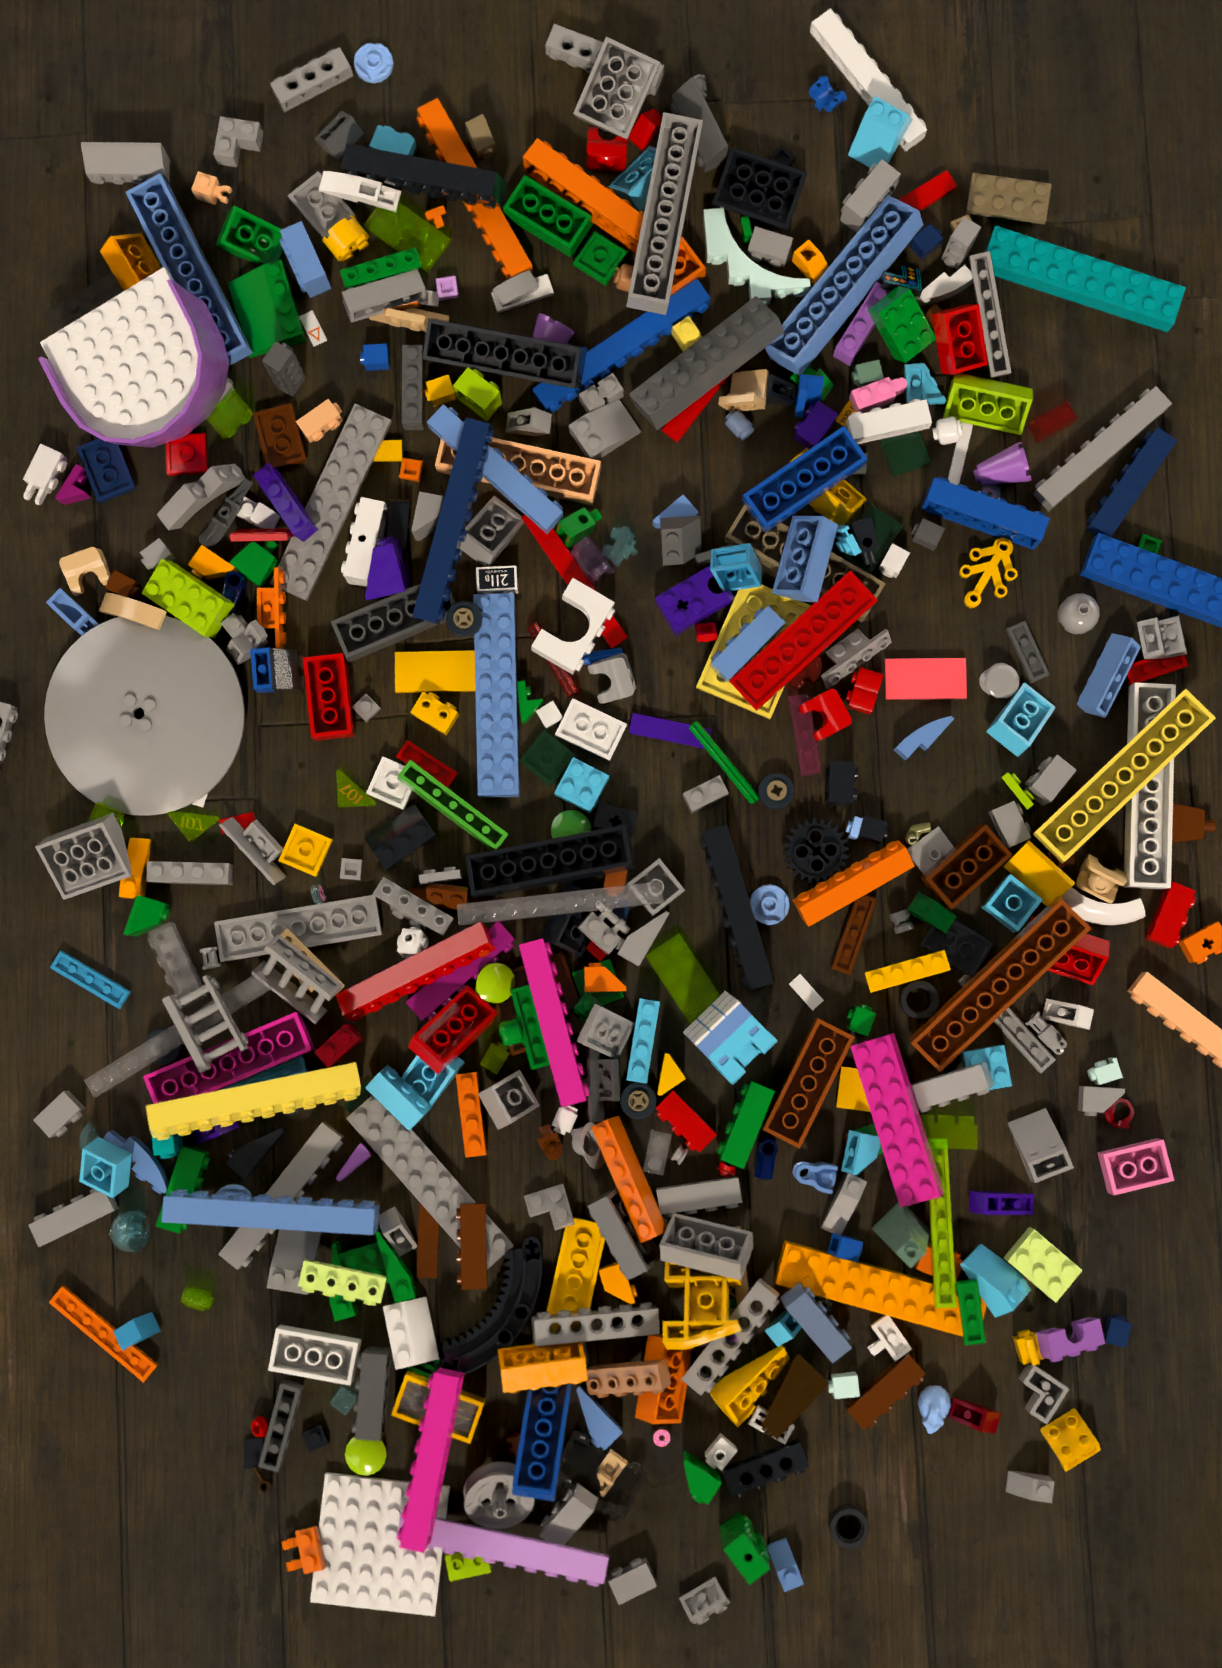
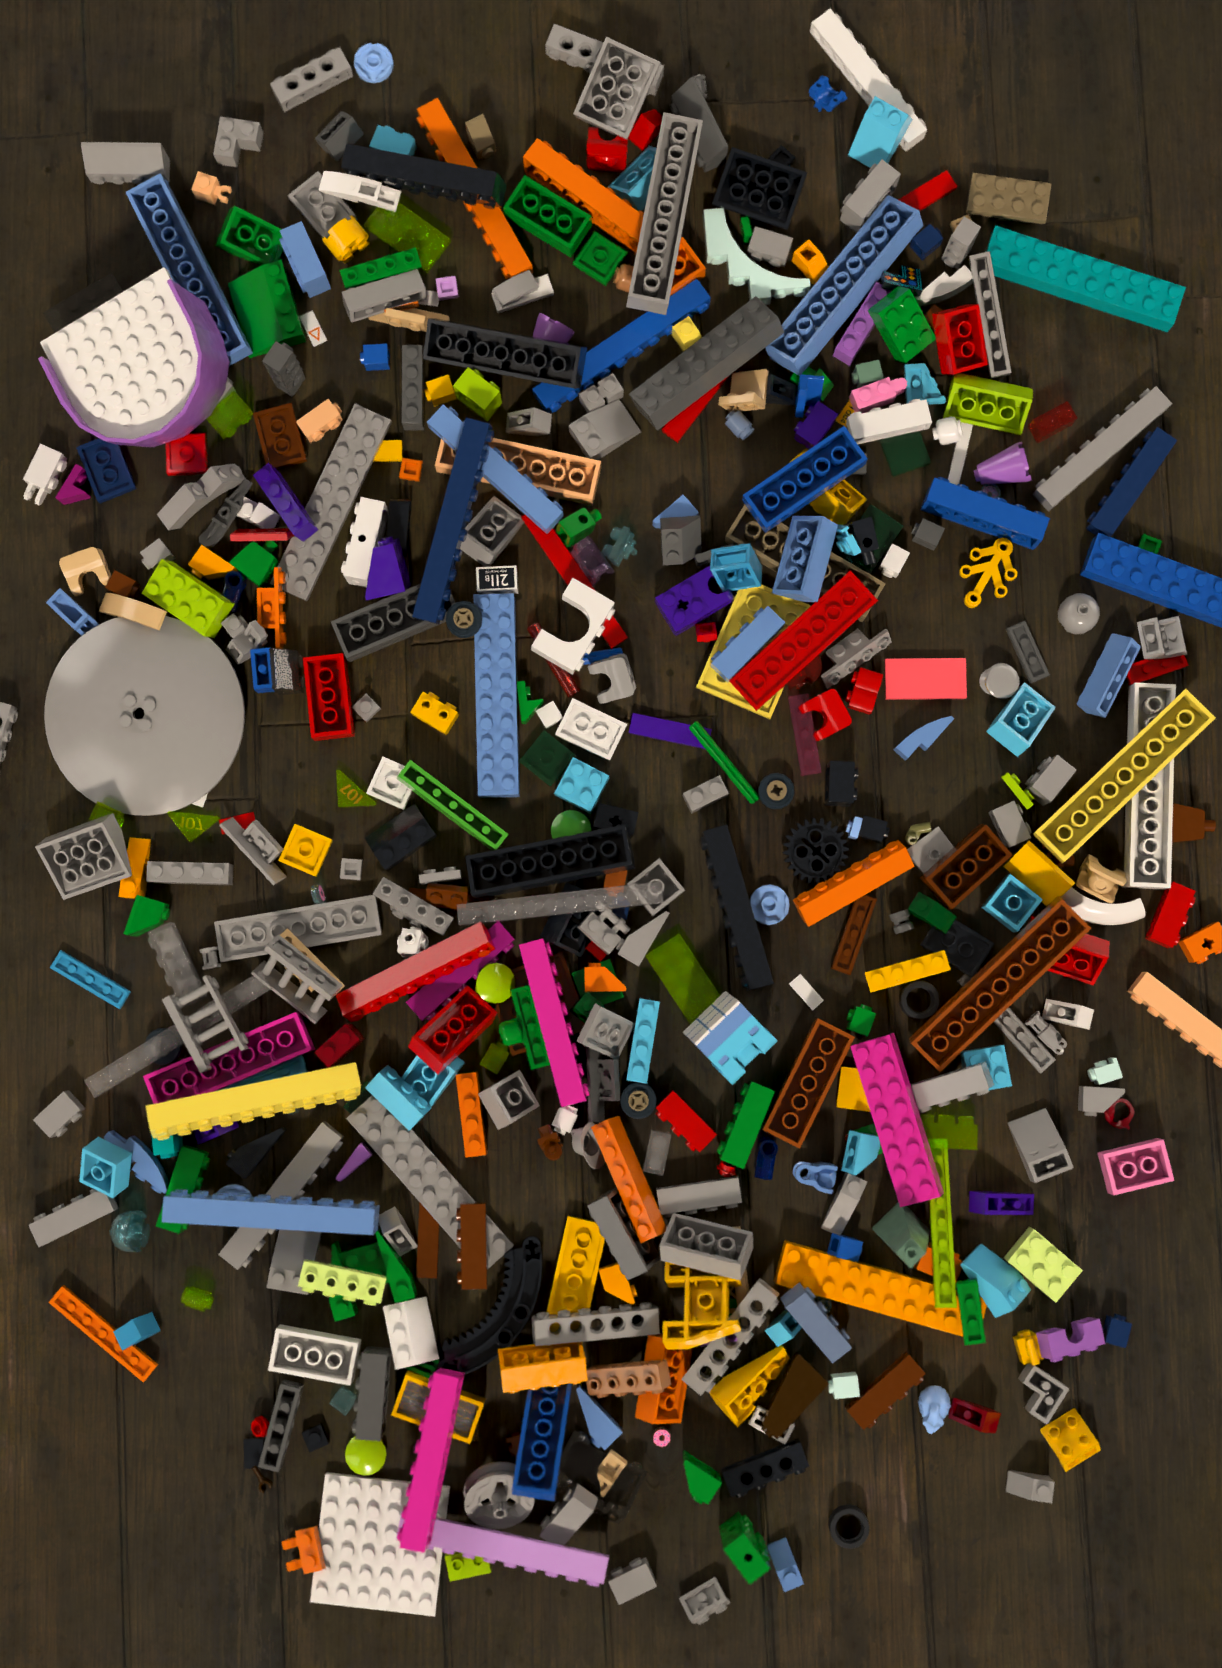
(87, 1135): clear light blue tile -> none
(129, 259): light orange slope -> none
(426, 514): light grey slope -> none
(428, 763): red plate -> none
(435, 671): yellow tile -> none
(436, 215): orange tile -> none
(553, 1200): light grey plate -> none
(669, 1076): yellow slope -> none
(679, 1154): light grey bush -> none
(720, 1452): white brick -> none
(889, 1338): white plate -> none

